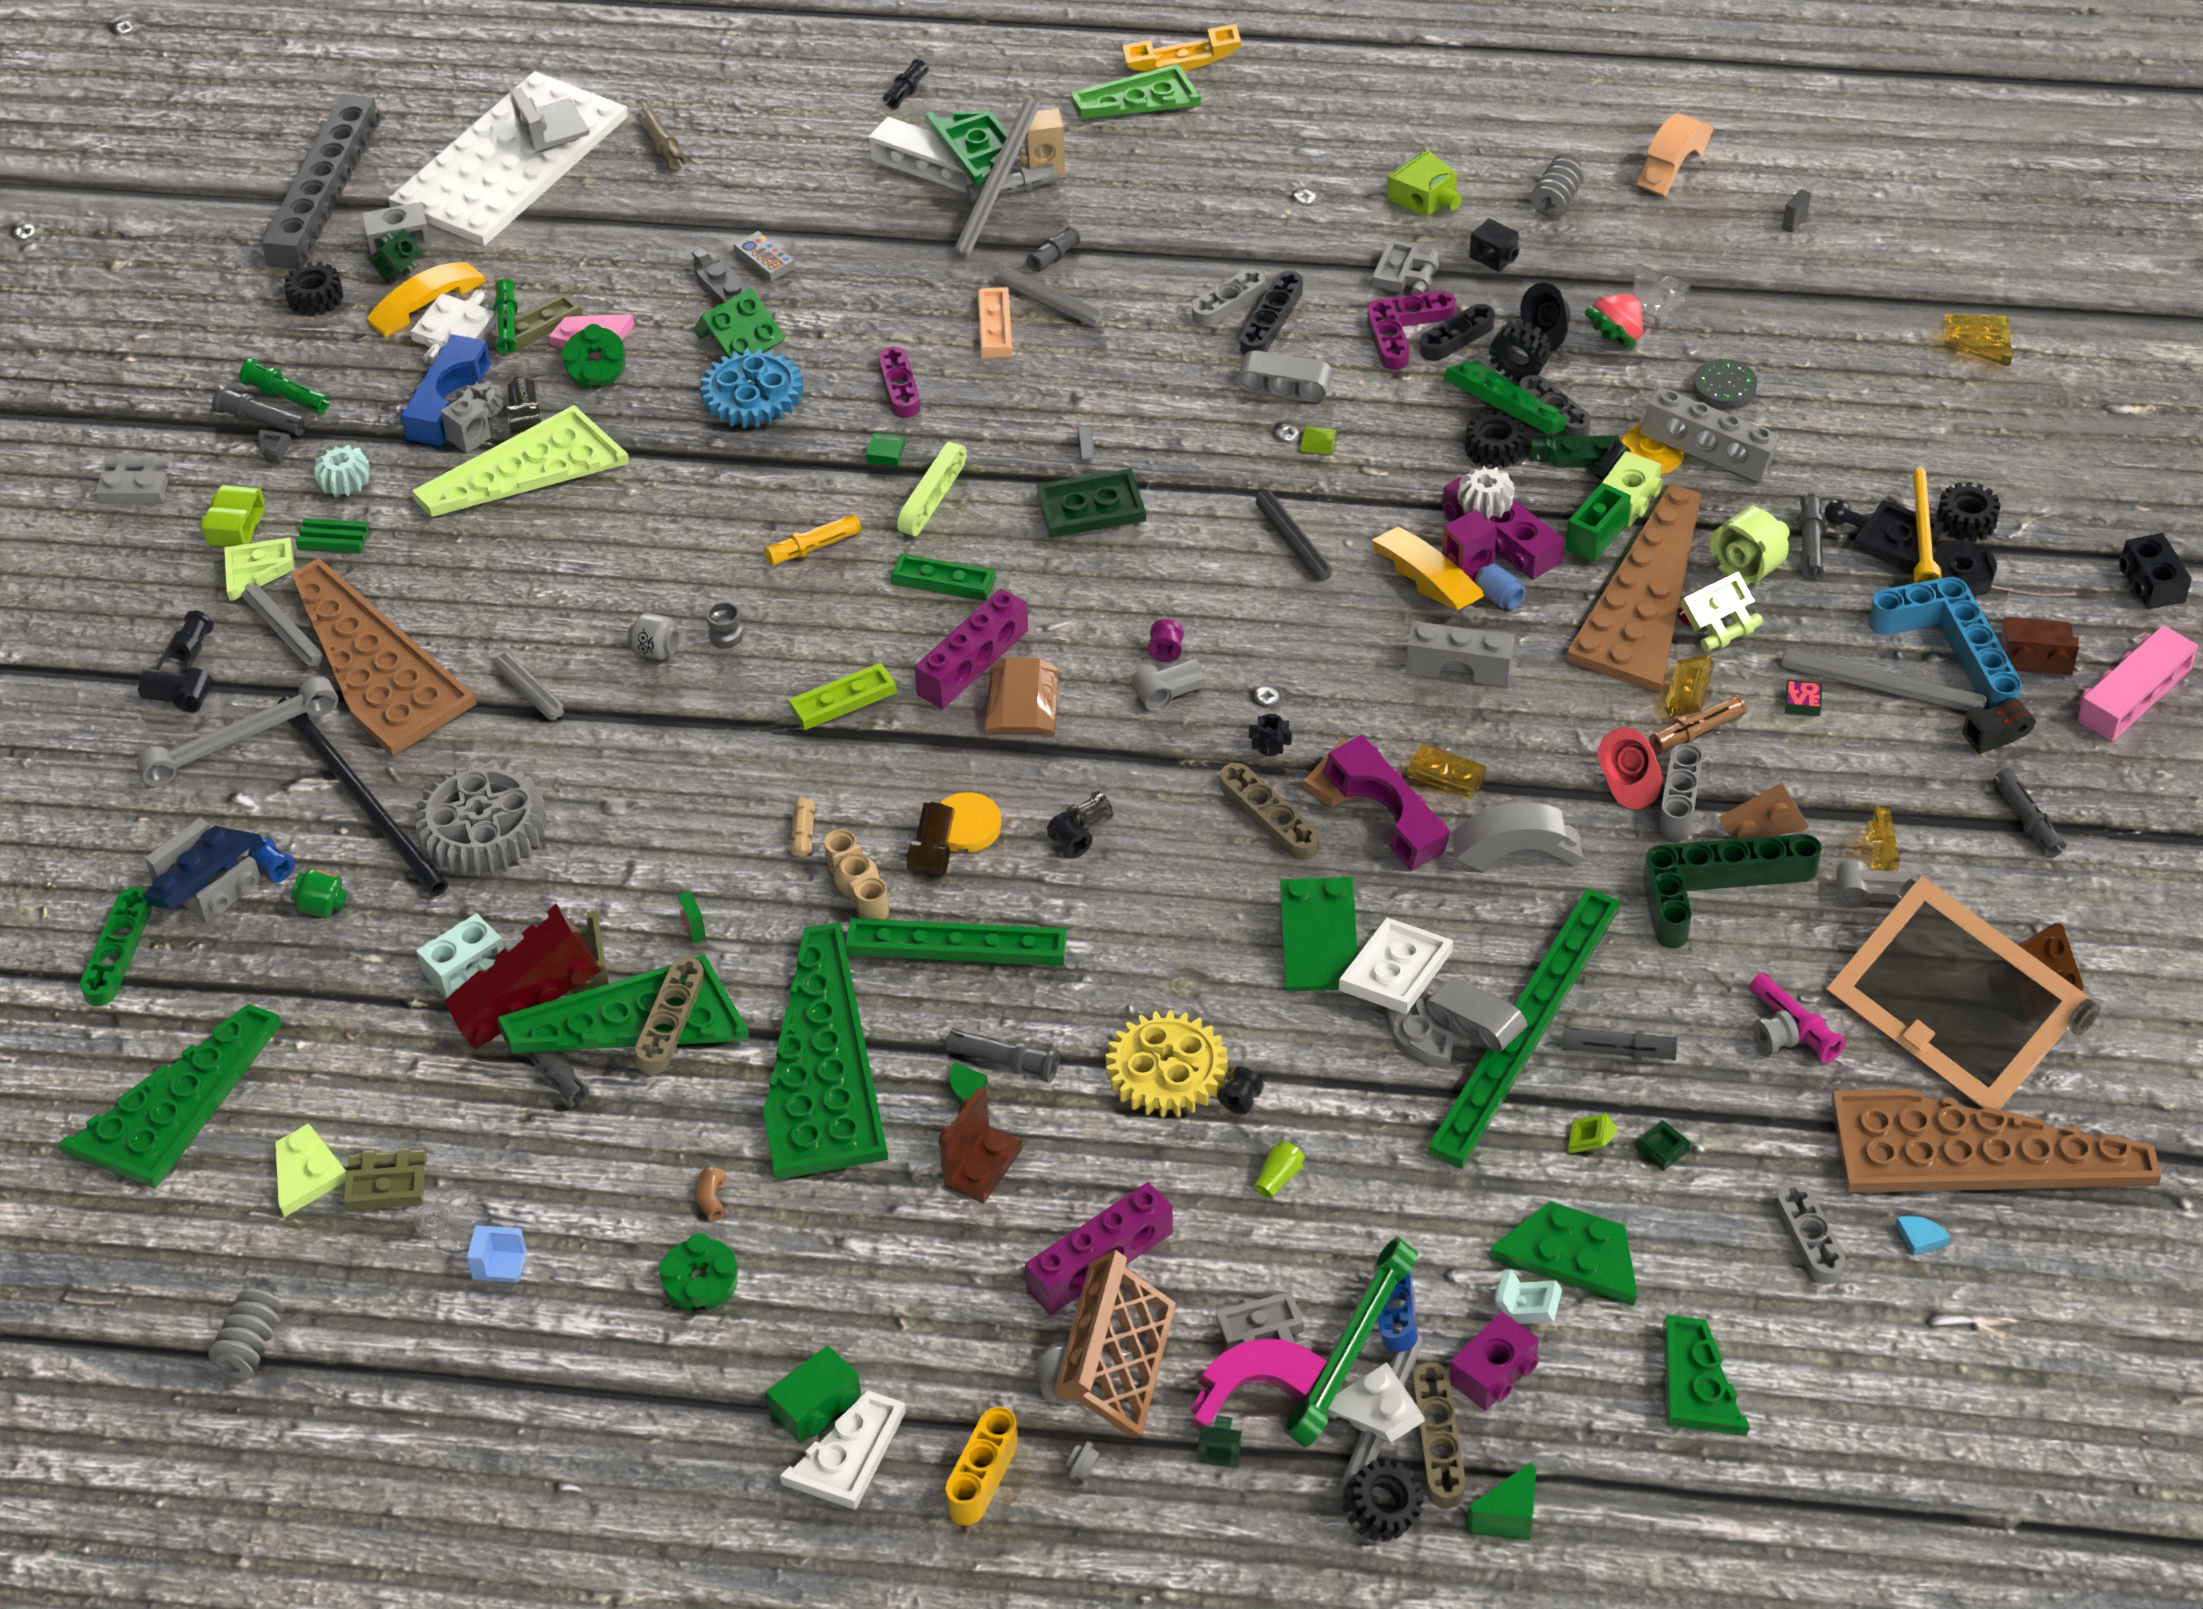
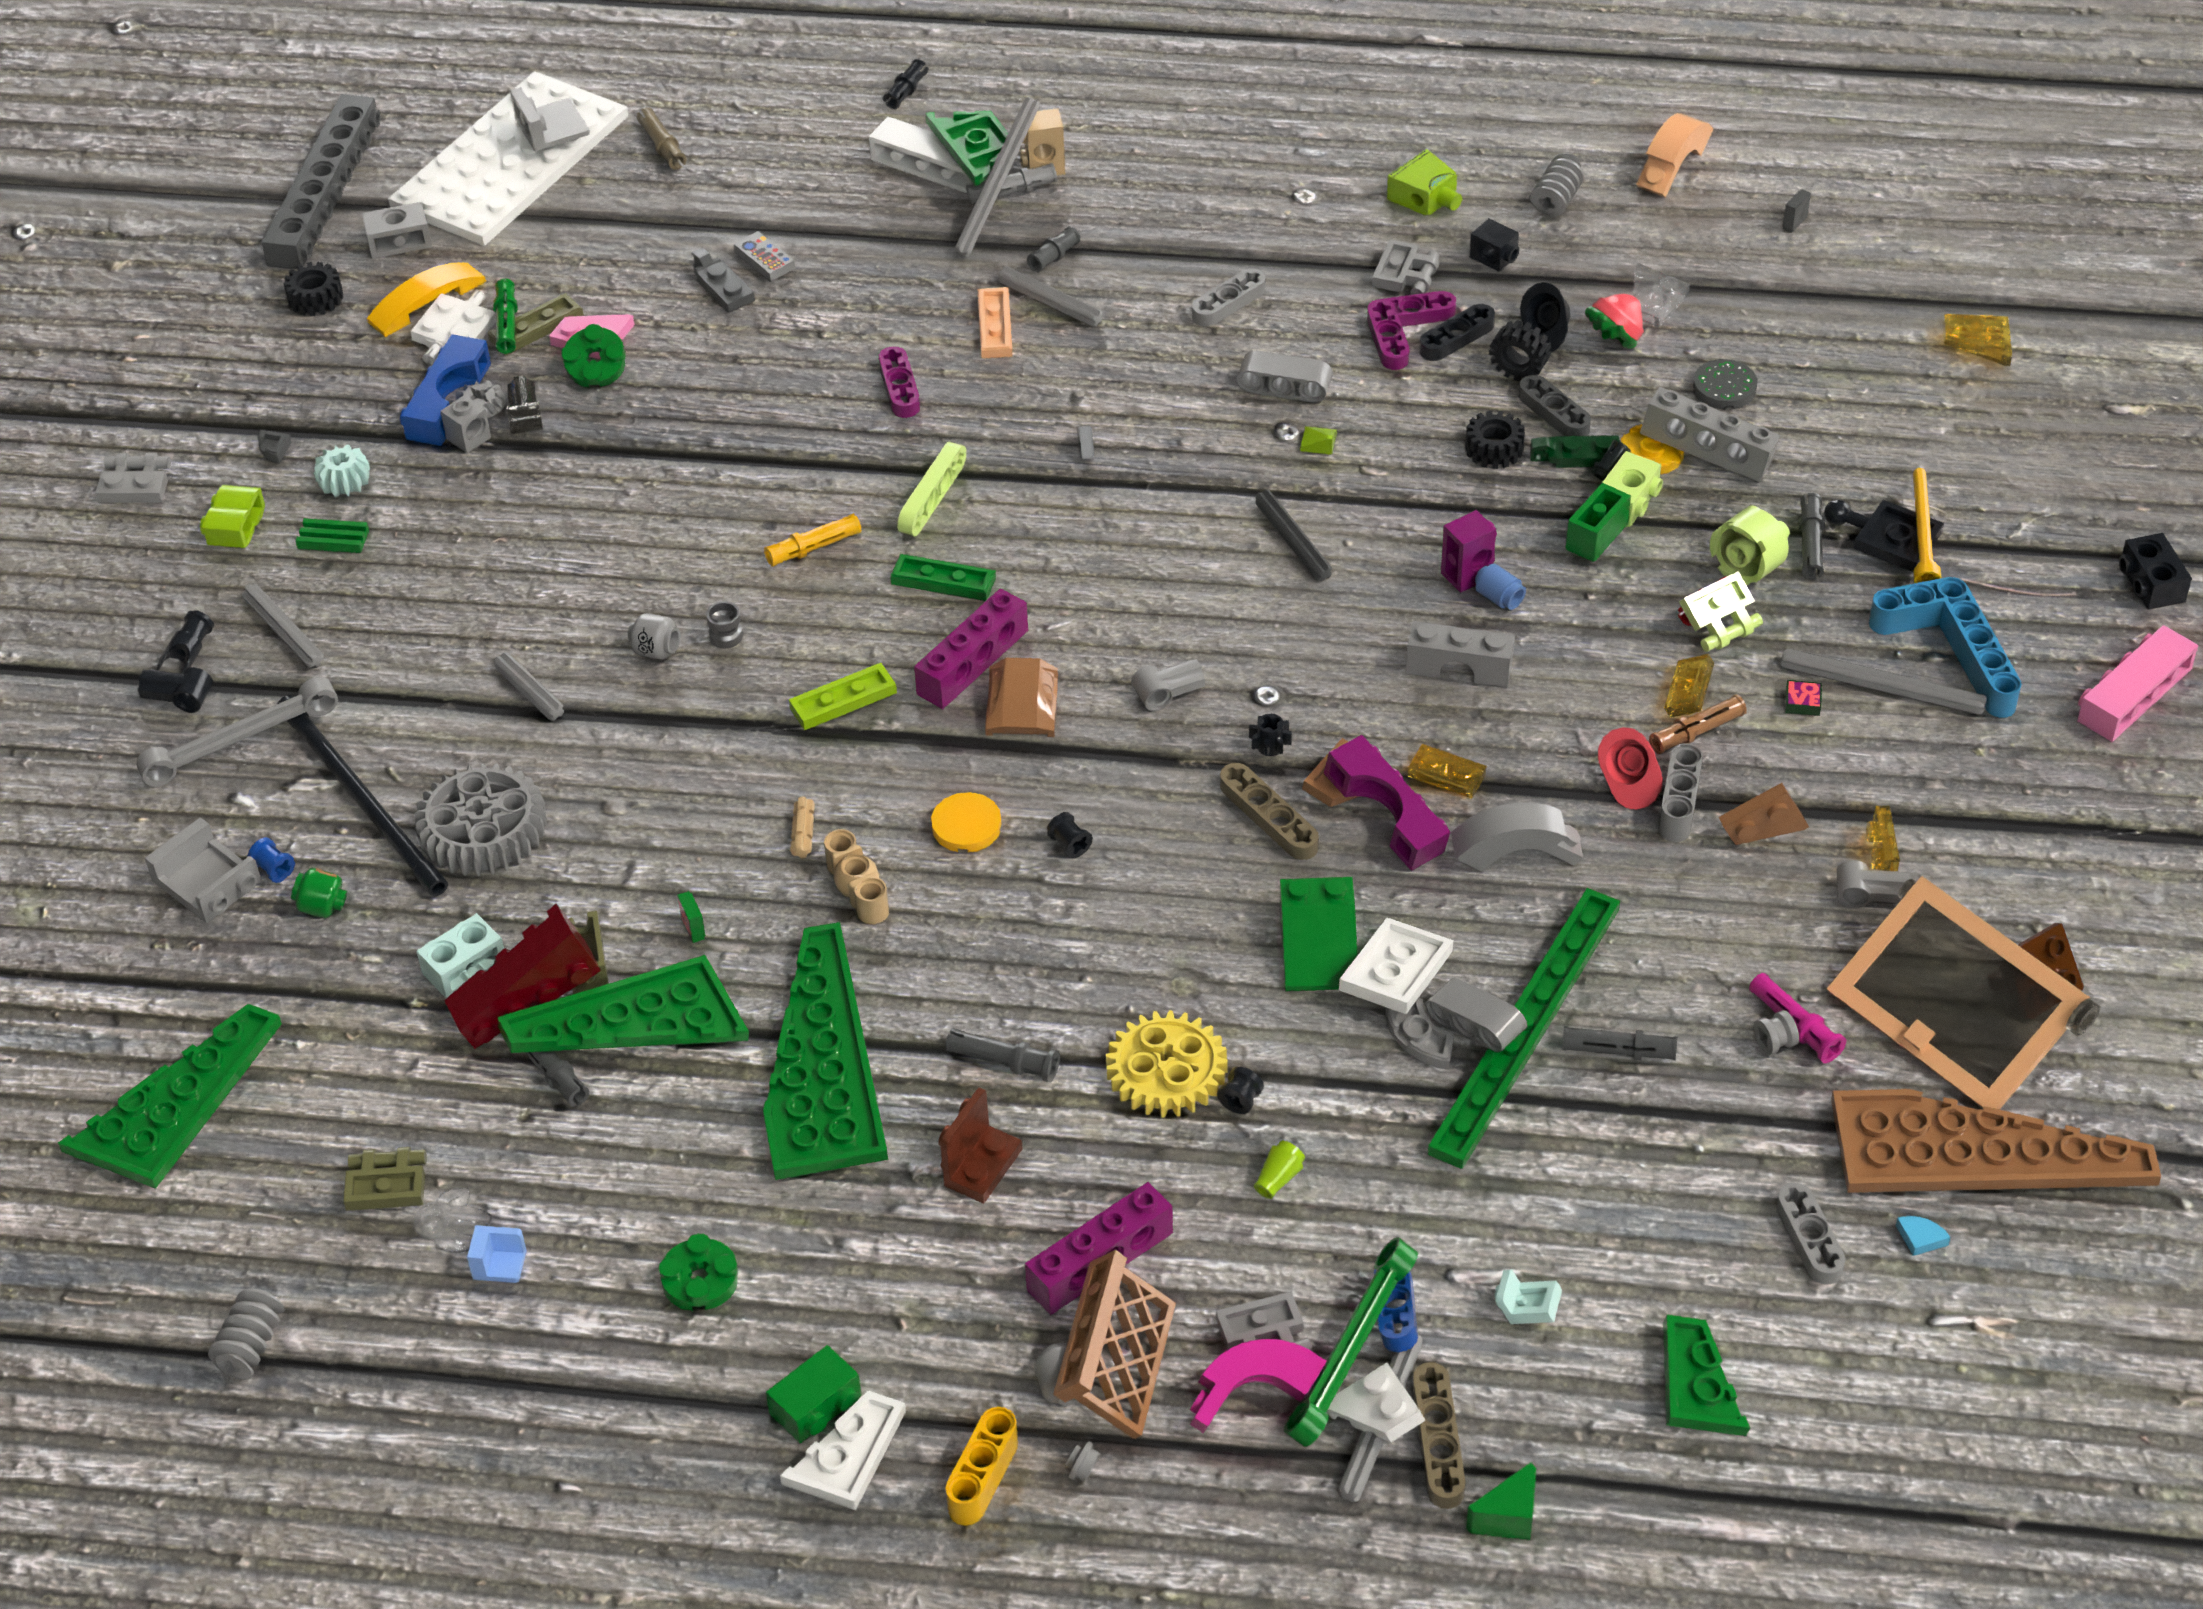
(120, 946): green beam -> none
(190, 873): dark blue wing -> none
(247, 407): dark grey pin -> none
(256, 564): yellowish green wing -> none
(273, 382): green pin -> none
(305, 1169): yellowish green wing -> none
(382, 674): medium nougat wing -> none
(395, 254): dark green brick -> none
(541, 456): yellowish green wing -> none
(671, 1015): dark tan beam -> none
(708, 1182): medium nougat arm -> none
(740, 325): green bracket -> none
(751, 387): dark azure gear -> none
(885, 449): green tile -> none
(931, 849): dark brown piece -> none
(956, 941): green plate -> none
(965, 1081): green tile -> none
(1091, 502): dark green plate -> none
(1098, 804): clear smoke bush -> none
(1139, 93): bright green wing -> none
(1166, 640): magenta wheel -> none
(1189, 55): yellow slope -> none
(1220, 1444): clear green tile -> none
(1277, 315): black beam -> none
(1397, 1485): black tyre -> none
(1430, 569): yellow slope -> none
(1486, 492): white gear -> none
(1500, 1342): magenta brick -> none
(1505, 395): green wing -> none
(1520, 535): magenta brick -> none
(1572, 1250): green wing -> none
(1591, 1133): lime slope -> none
(1637, 613): medium nougat wing -> none
(1663, 1145): dark green tile -> none
(1719, 864): dark green beam -> none
(1970, 499): black tyre -> none
(1978, 566): black plate -> none
(1997, 725): pearl dark grey leg -> none
(2035, 822): dark grey pin -> none
(2040, 645): copper bracket -> none

